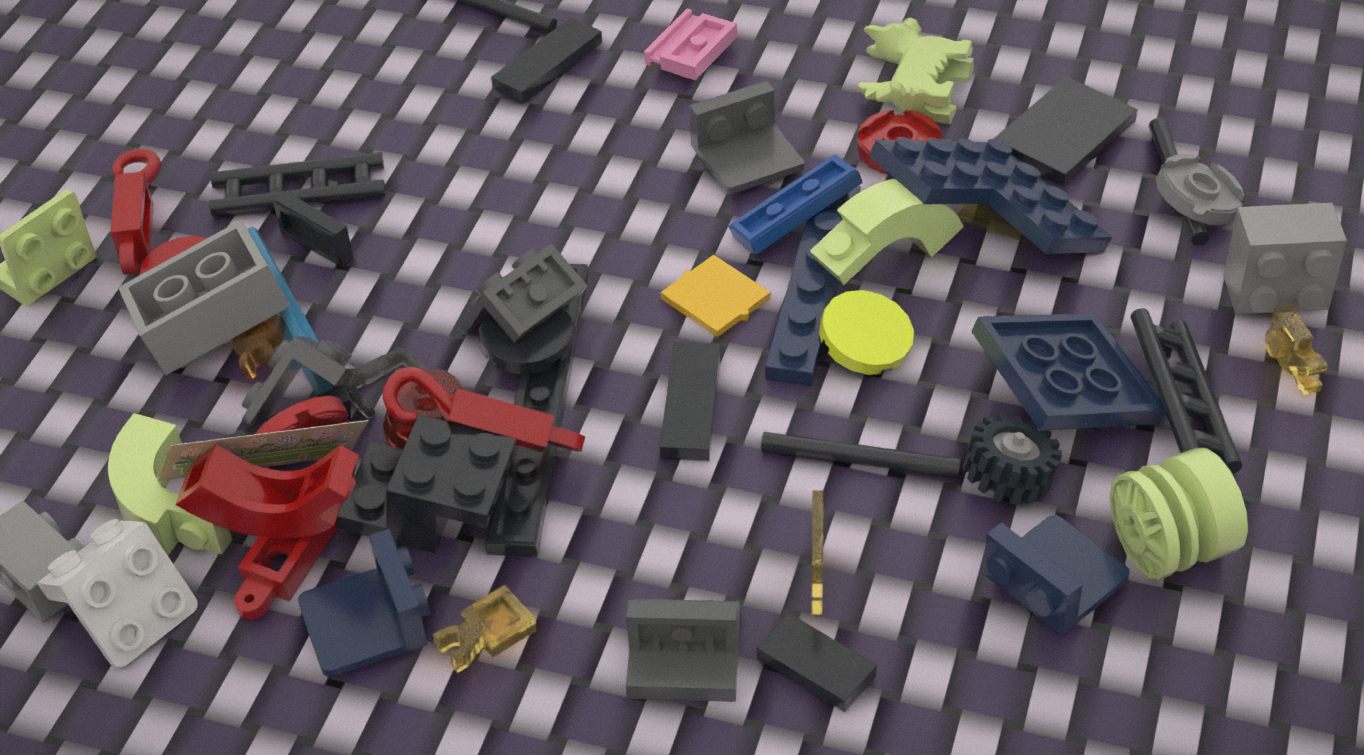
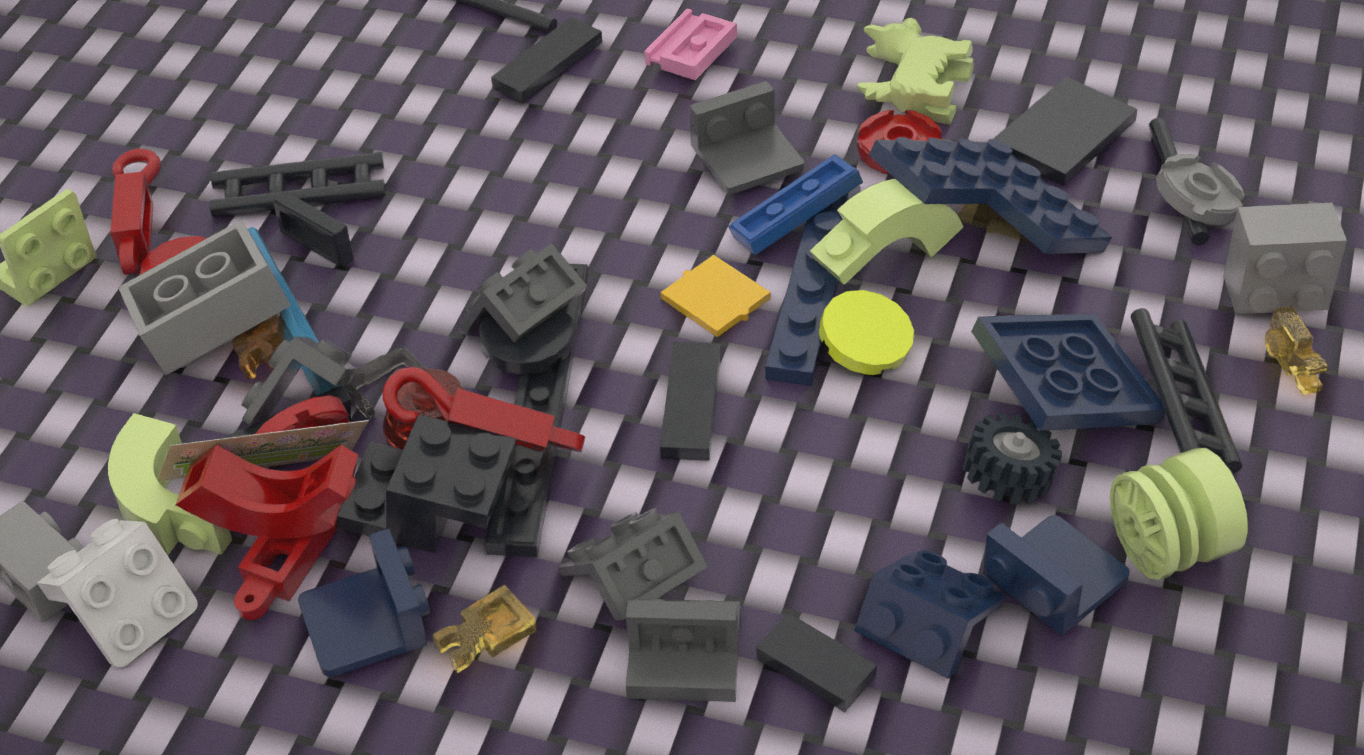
(638, 560): none -> dark grey bracket
(817, 551): clear yellow piece -> none
(861, 454): black bar -> none
(926, 609): none -> dark blue bracket

